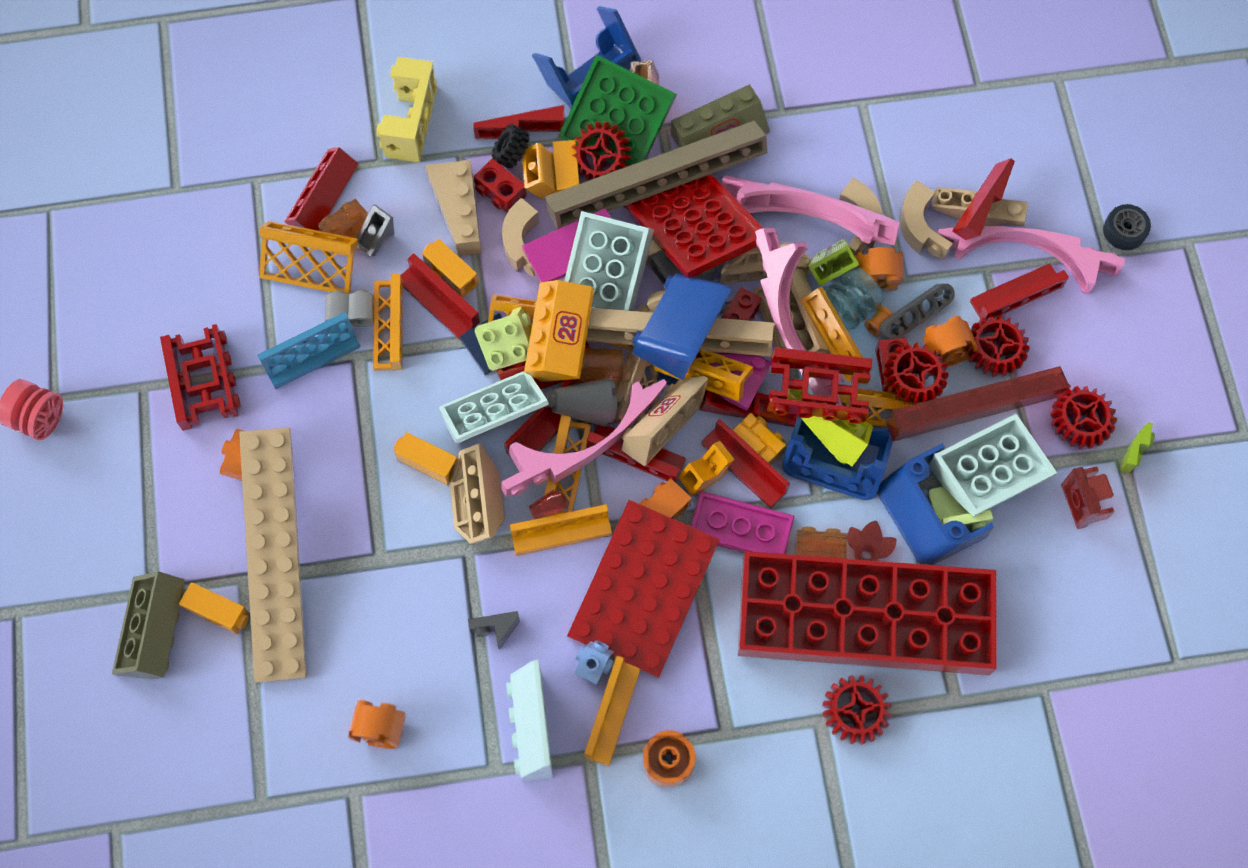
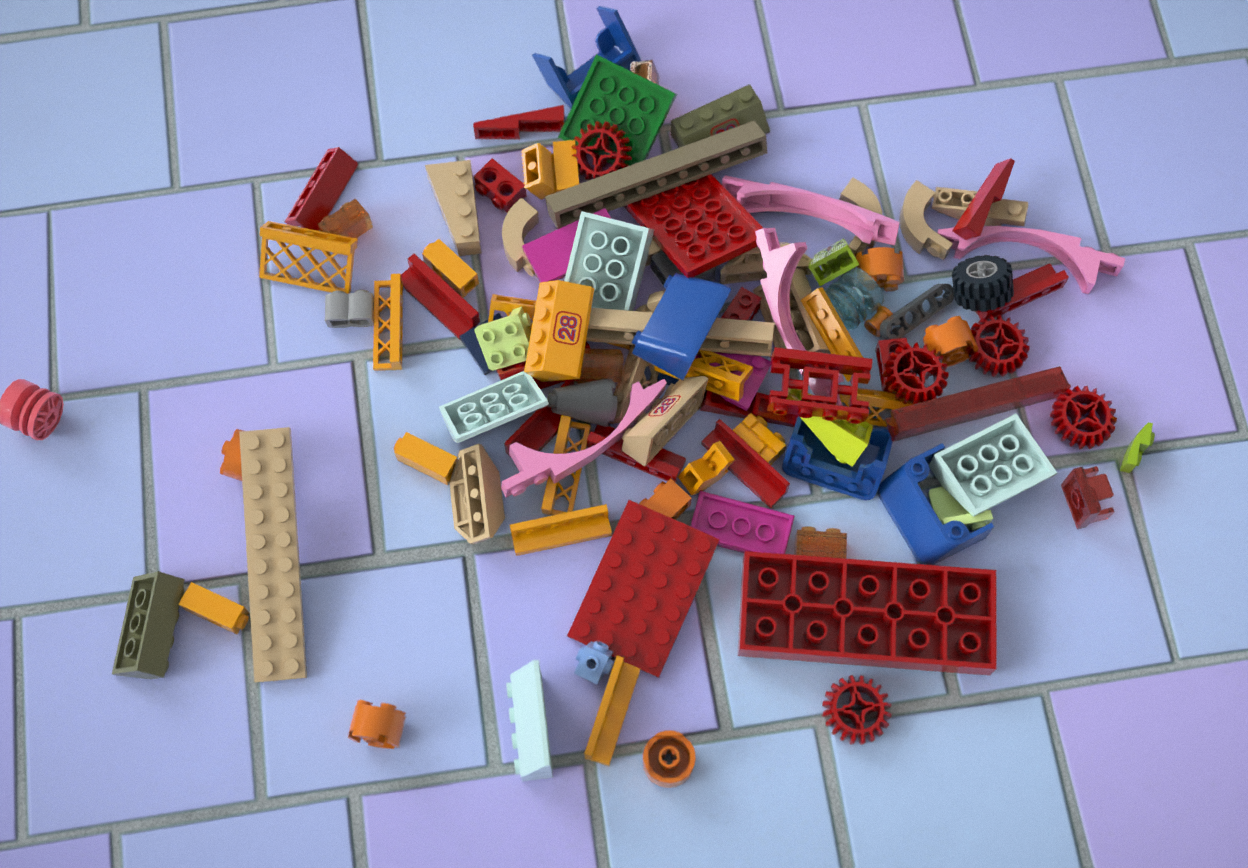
(182, 380): red fence -> none
(304, 358): dark azure fence -> none
(374, 230): dark grey slope -> none
(401, 136): light yellow plate -> none
(502, 624): dark grey slope -> none
(510, 146): black tyre -> none
(549, 504): clear red cone -> none
(870, 541): clear red plate -> none
(983, 283): none -> black wheel
(1133, 219): wheel -> none

